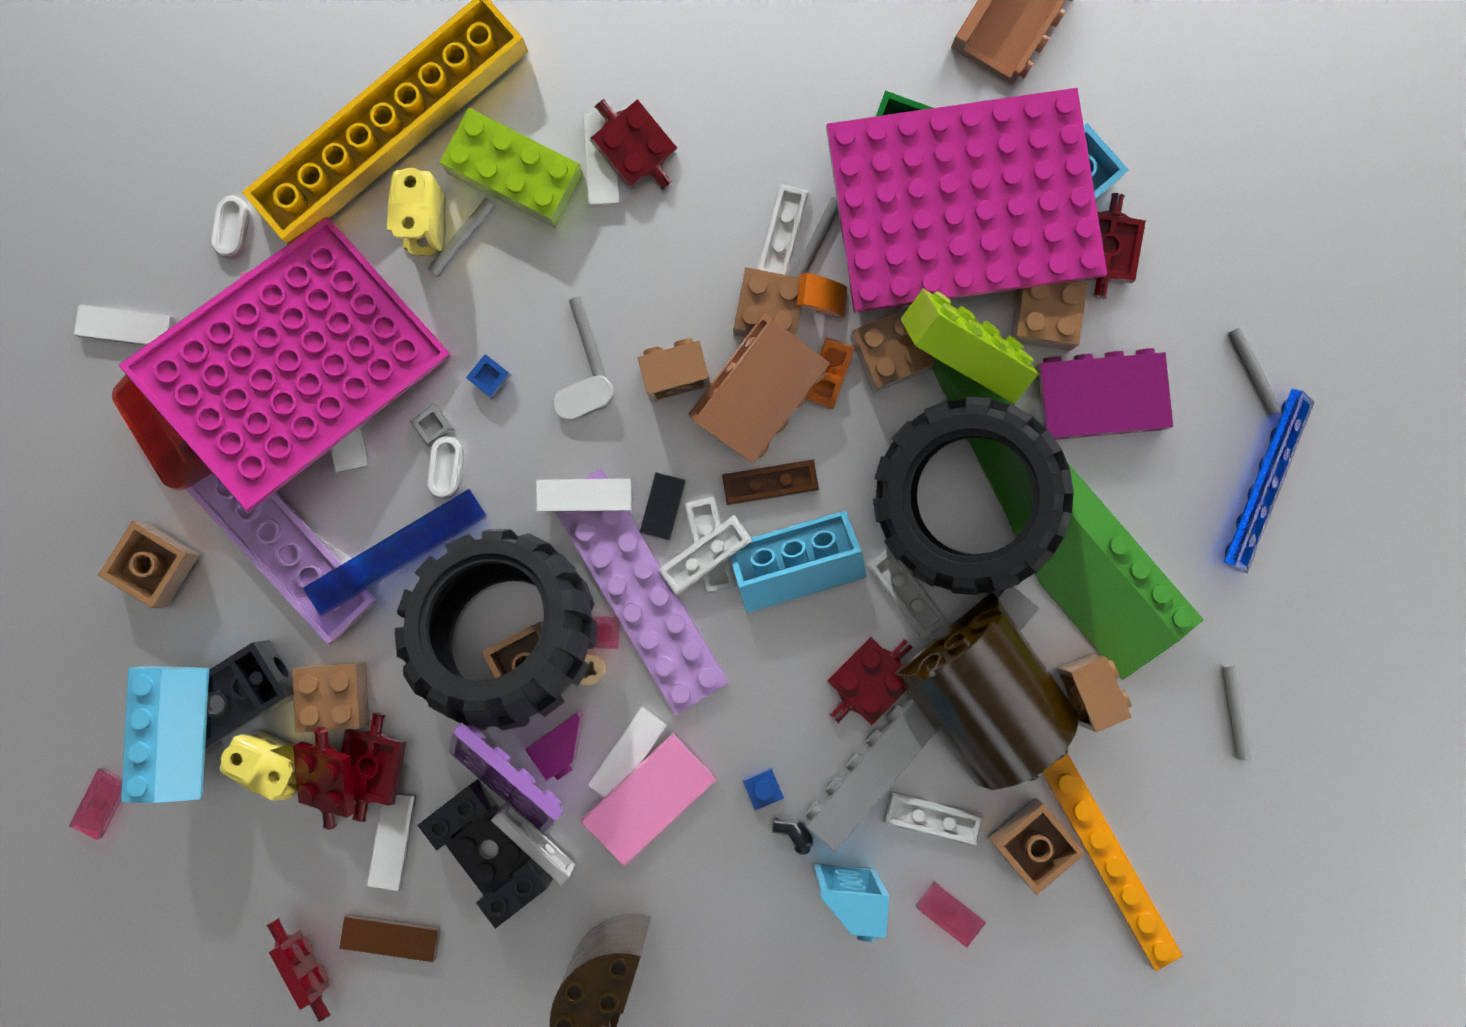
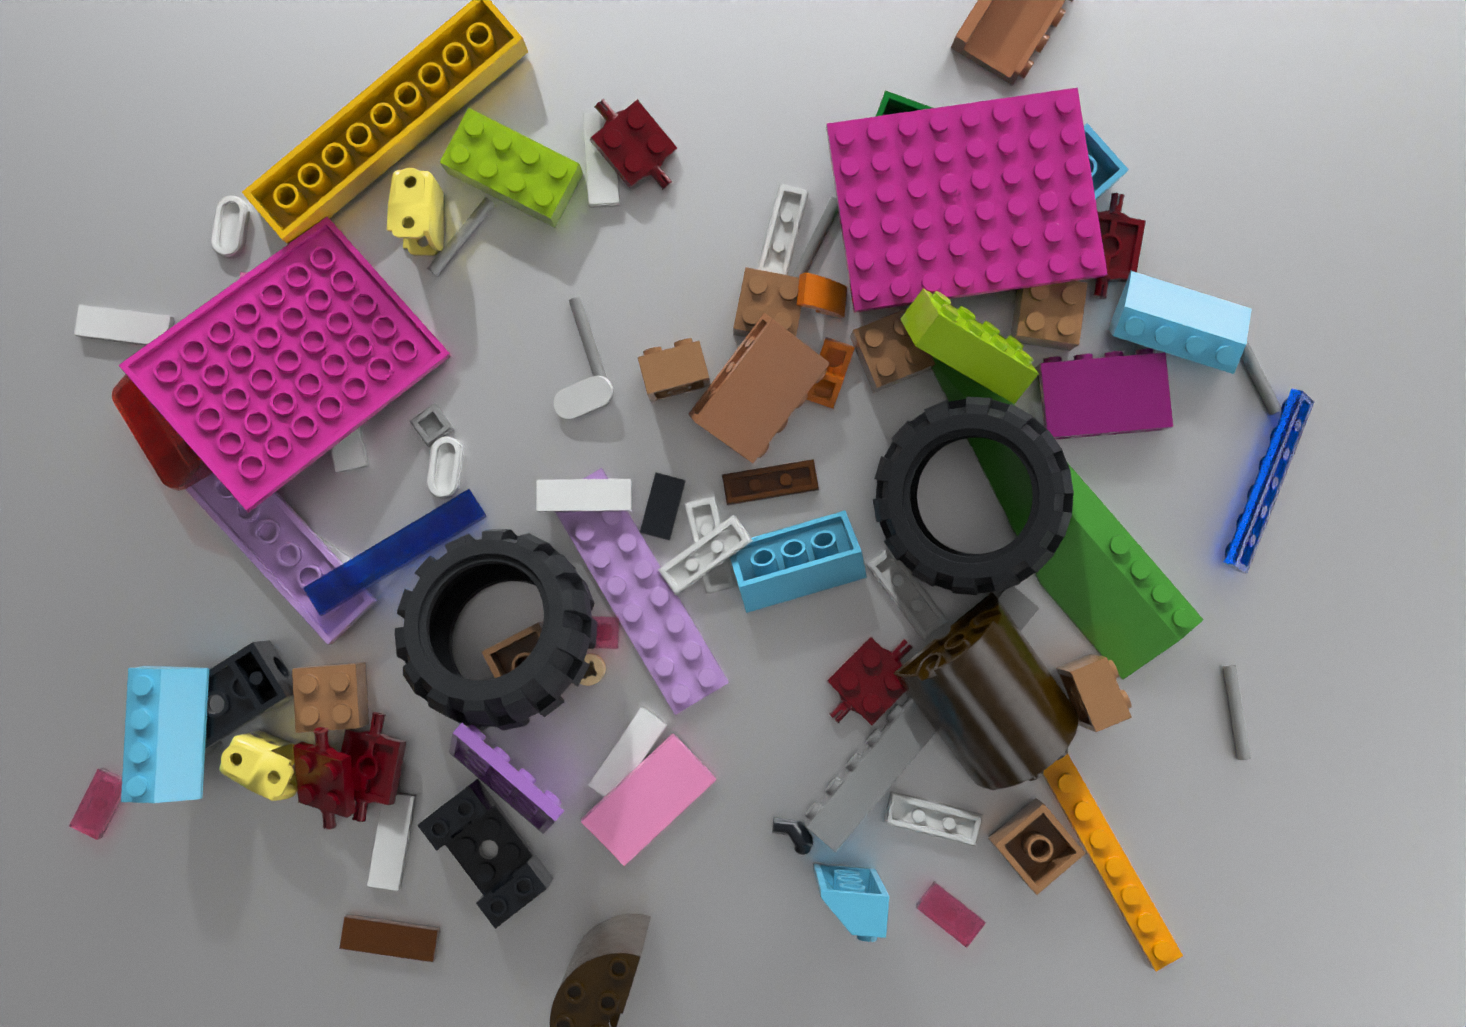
(149, 564): medium nougat brick -> none
(300, 969): dark red plate -> none
(488, 376): blue plate -> none
(533, 842): white tile -> none
(557, 748): magenta slope -> none
(763, 789): blue plate -> none
(1181, 322): none -> medium azure slope

